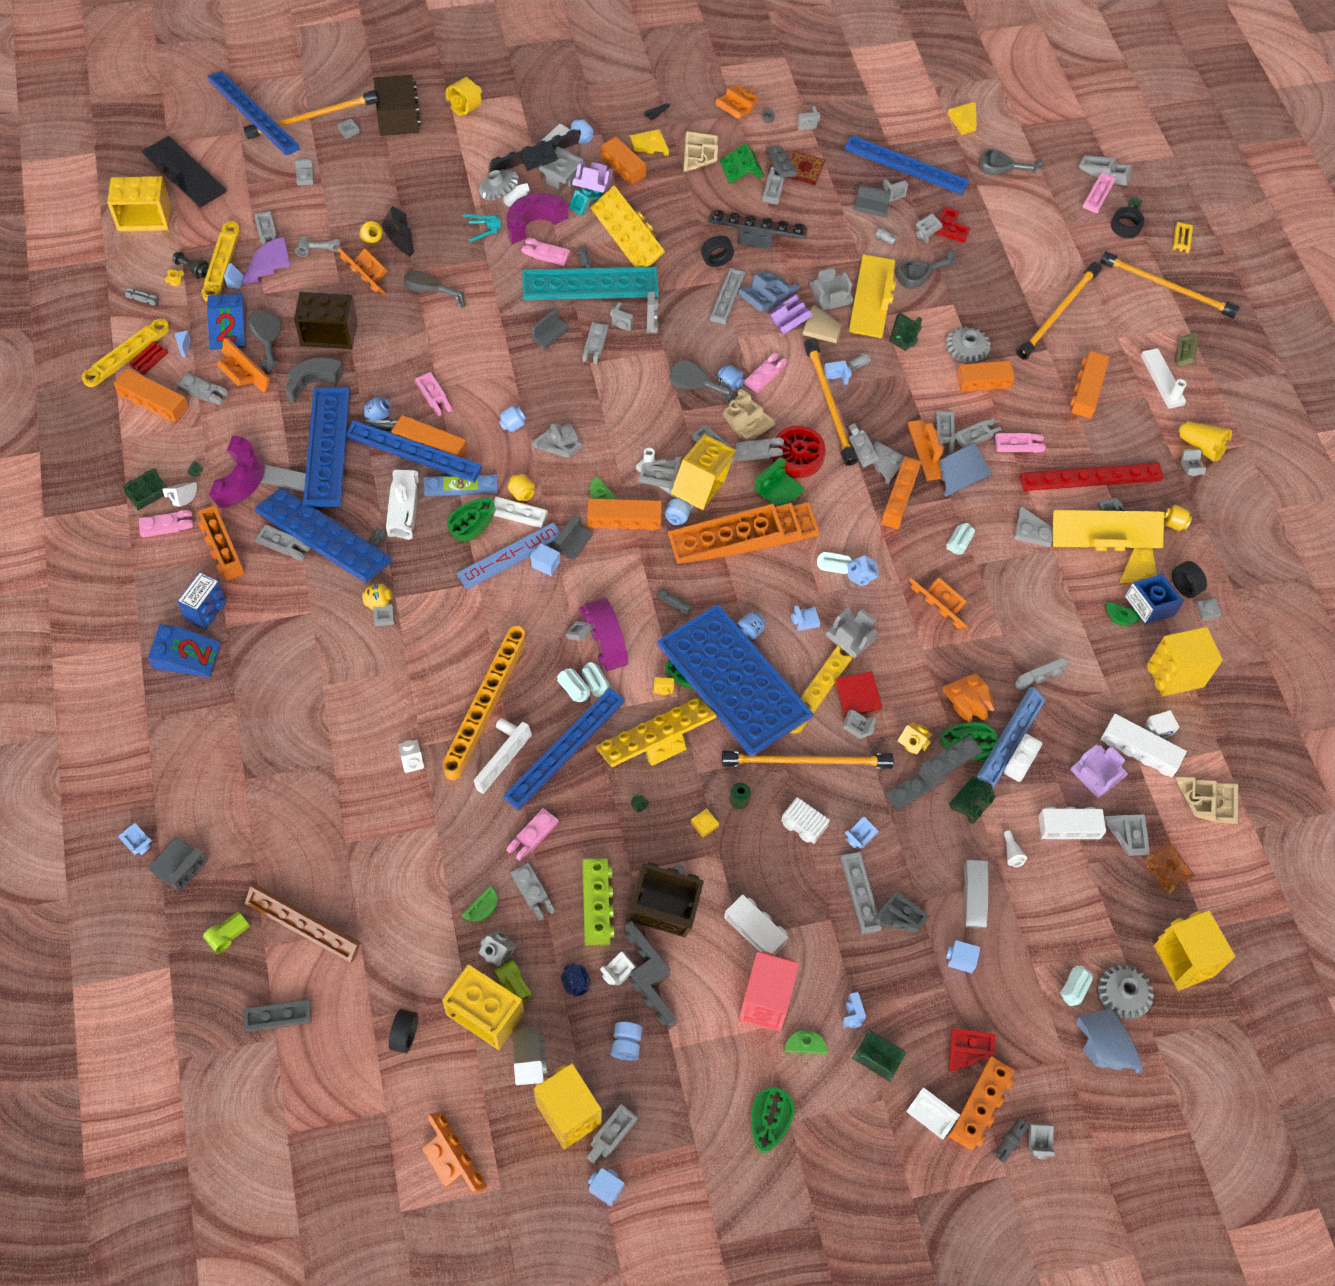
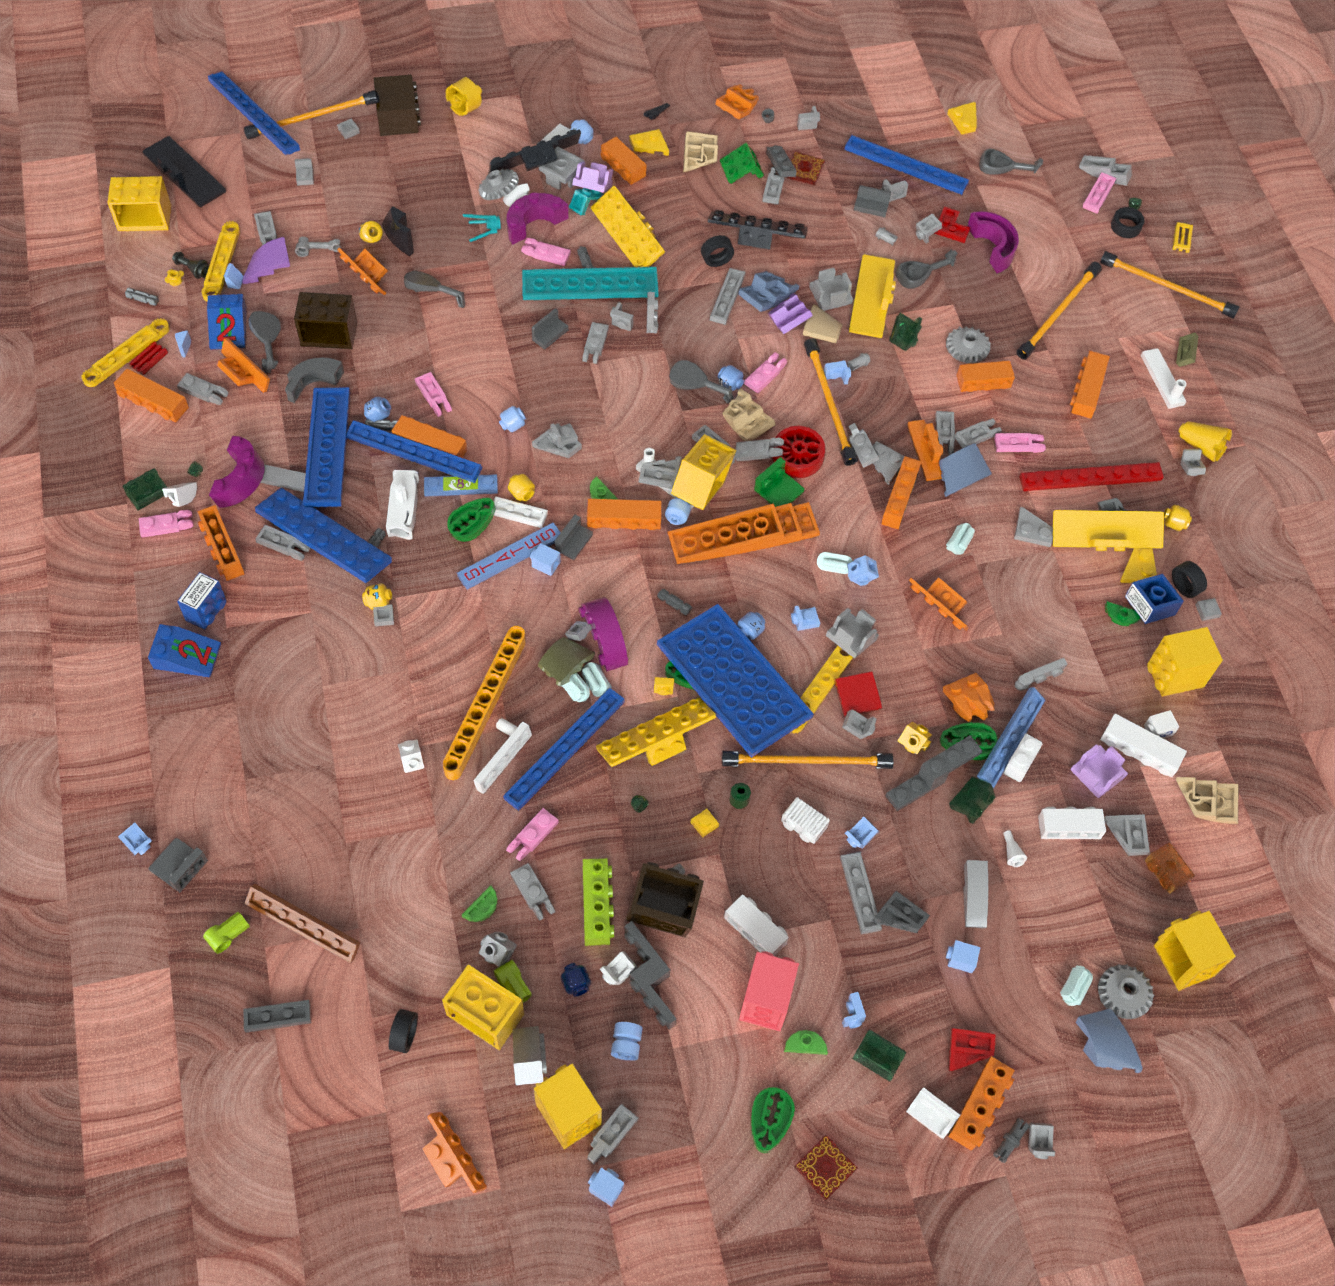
(564, 660): none -> olive slope
(825, 1167): none -> clear red plate
(1000, 232): none -> magenta brick

